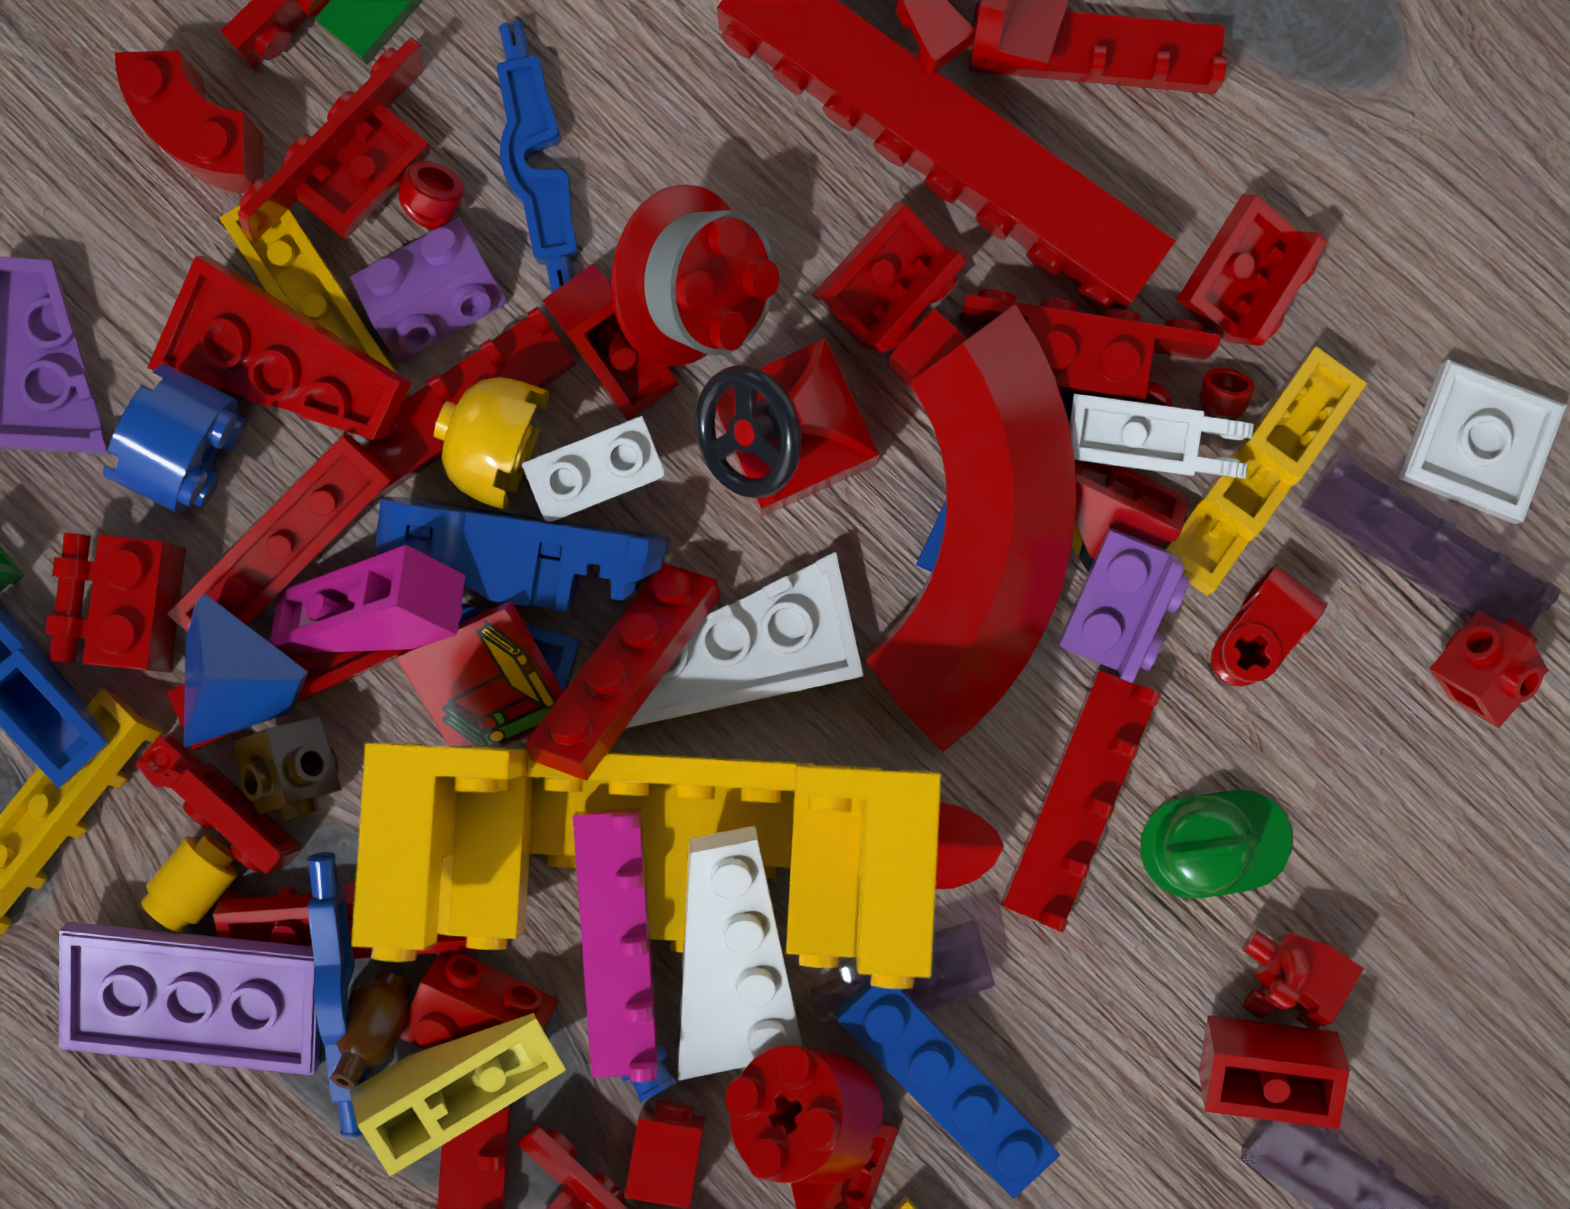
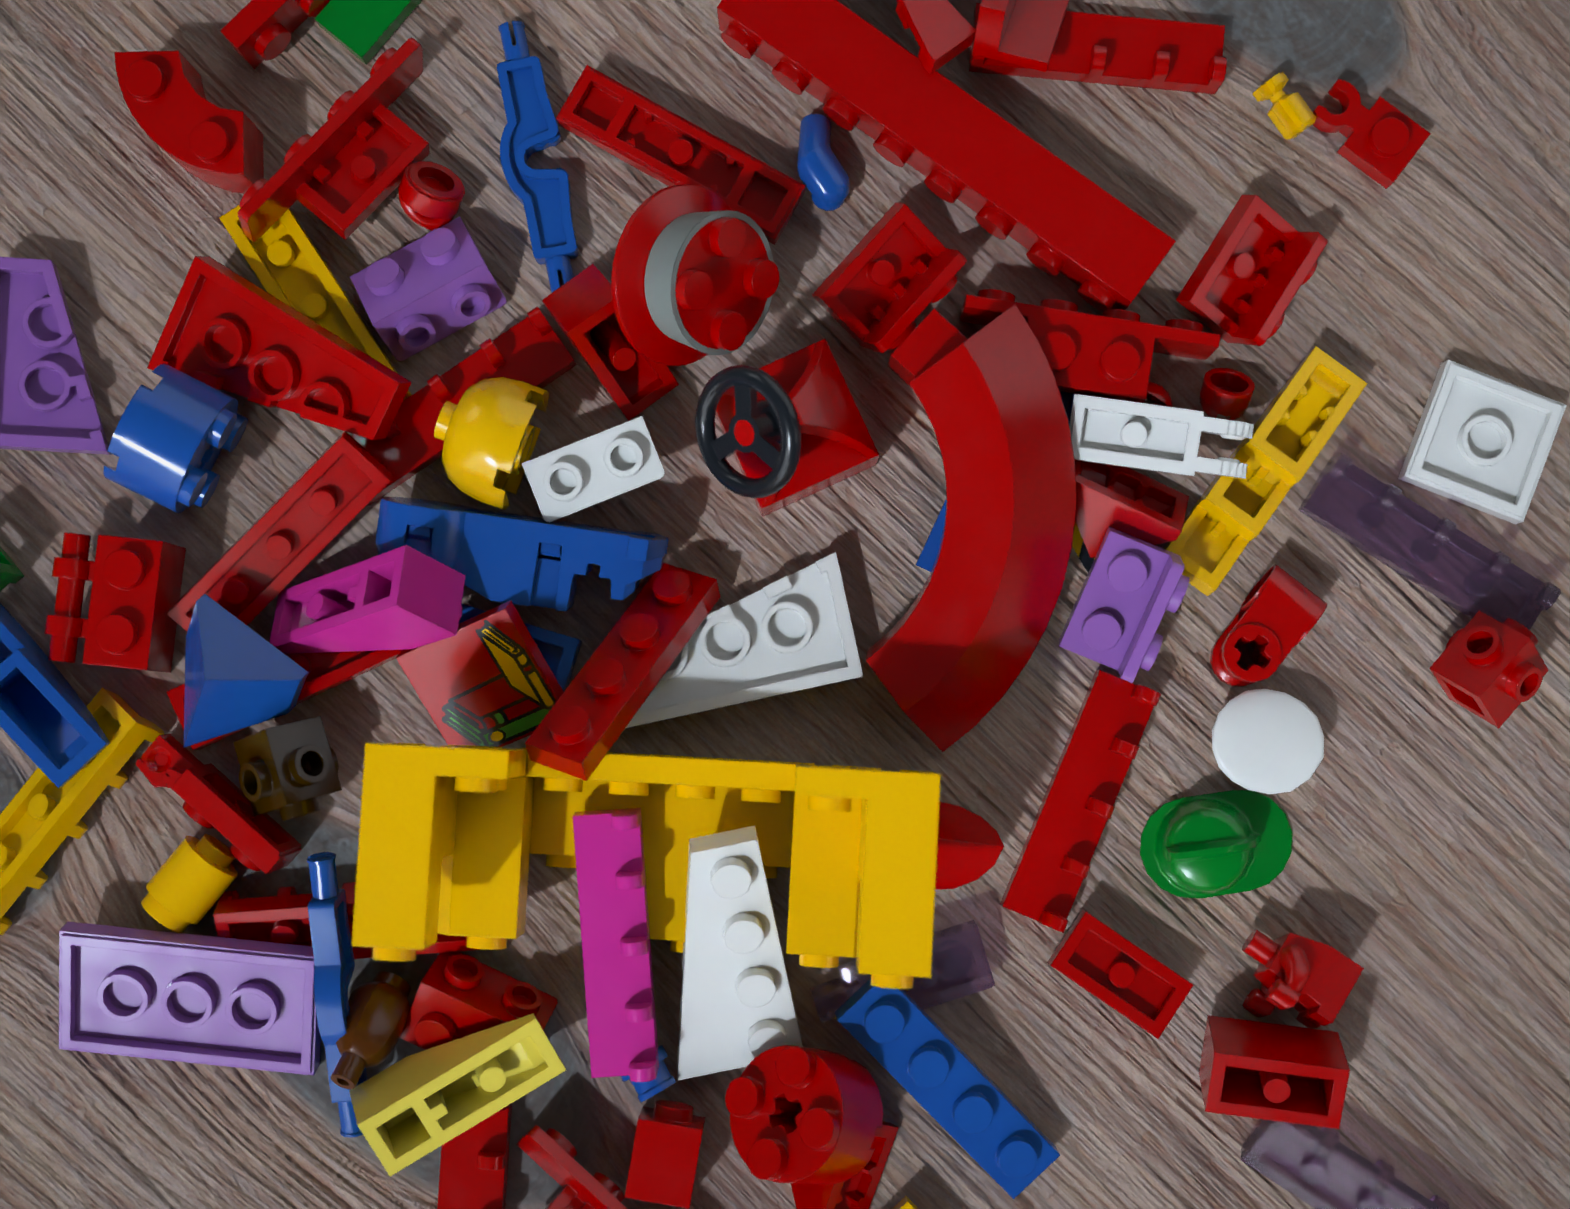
(677, 150): none -> red plate
(818, 164): none -> blue arm
(1120, 974): none -> red plate
(1267, 741): none -> white piece
(1288, 111): none -> yellow piece
(1377, 139): none -> red plate

